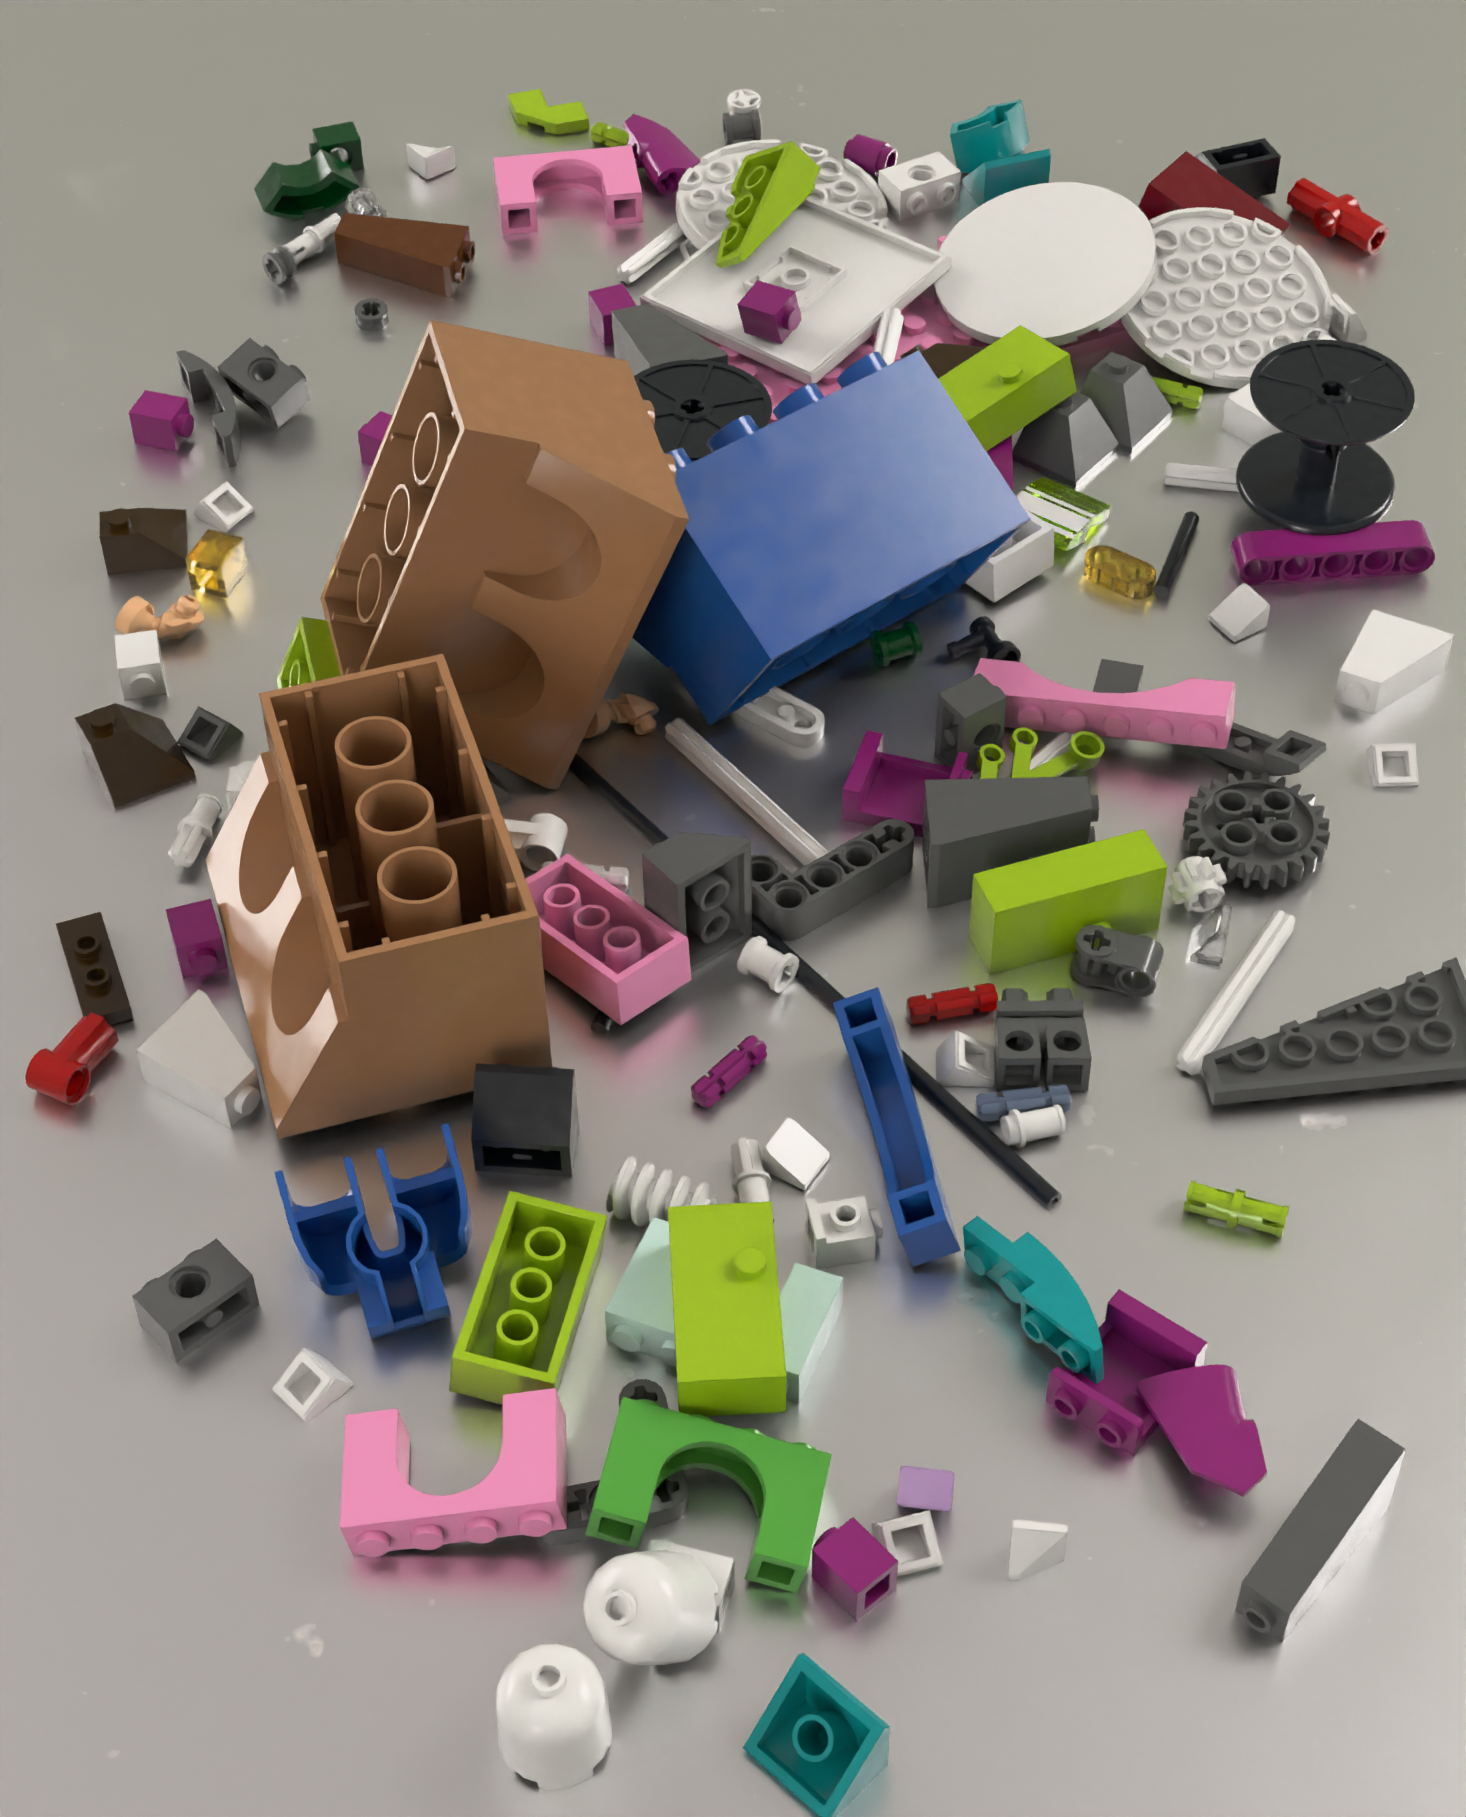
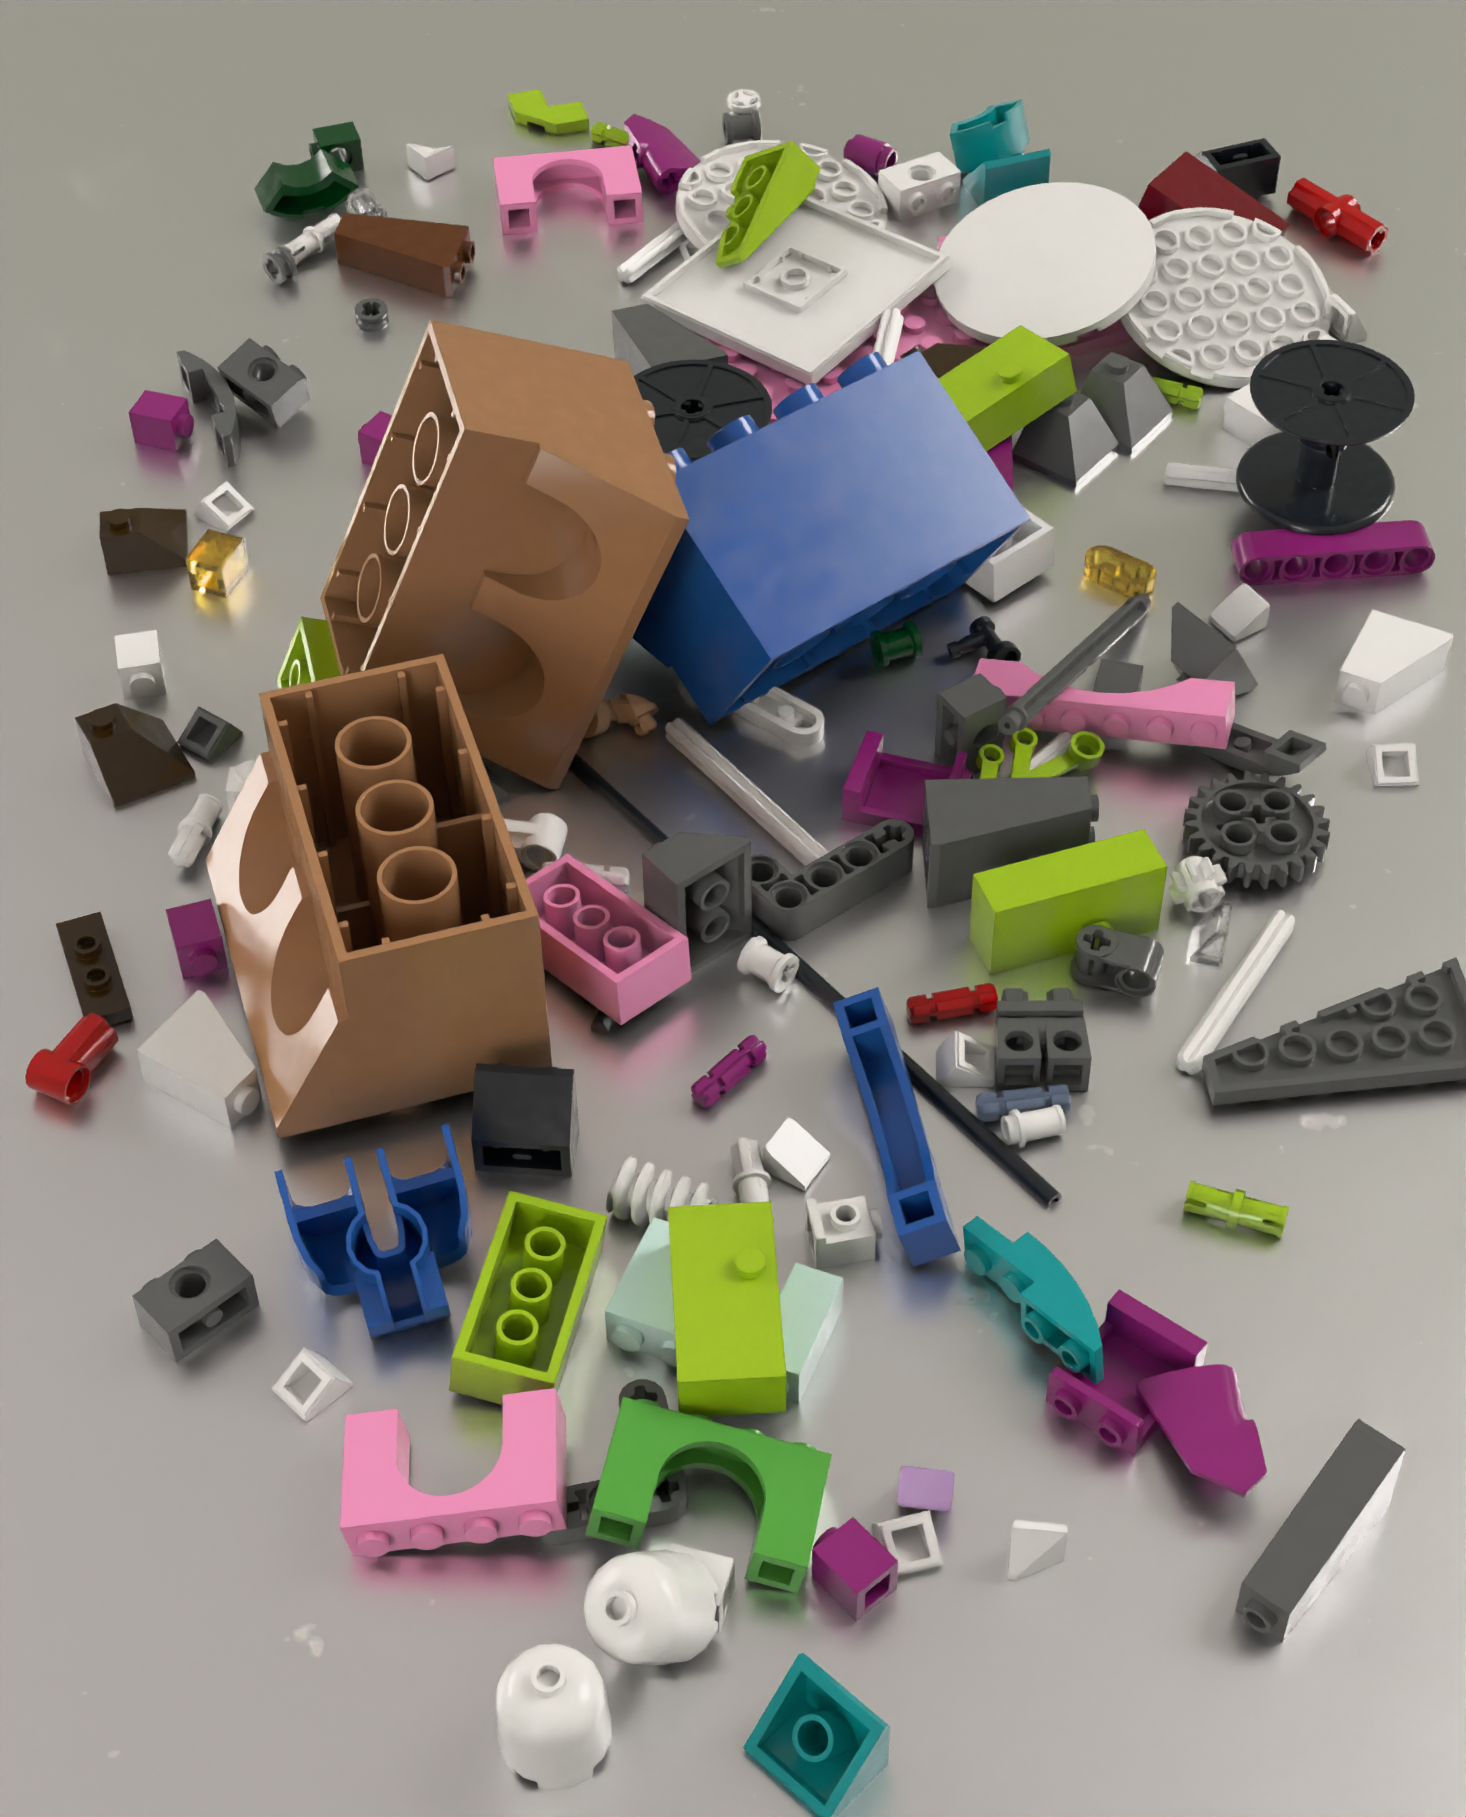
(177, 622): light nougat arm -> none
(600, 306): magenta brick -> none
(769, 312): magenta brick -> none
(1064, 509): slope -> none
(1073, 665): none -> dark grey piece
(1176, 554): black bar -> none
(1206, 654): none -> dark grey slope

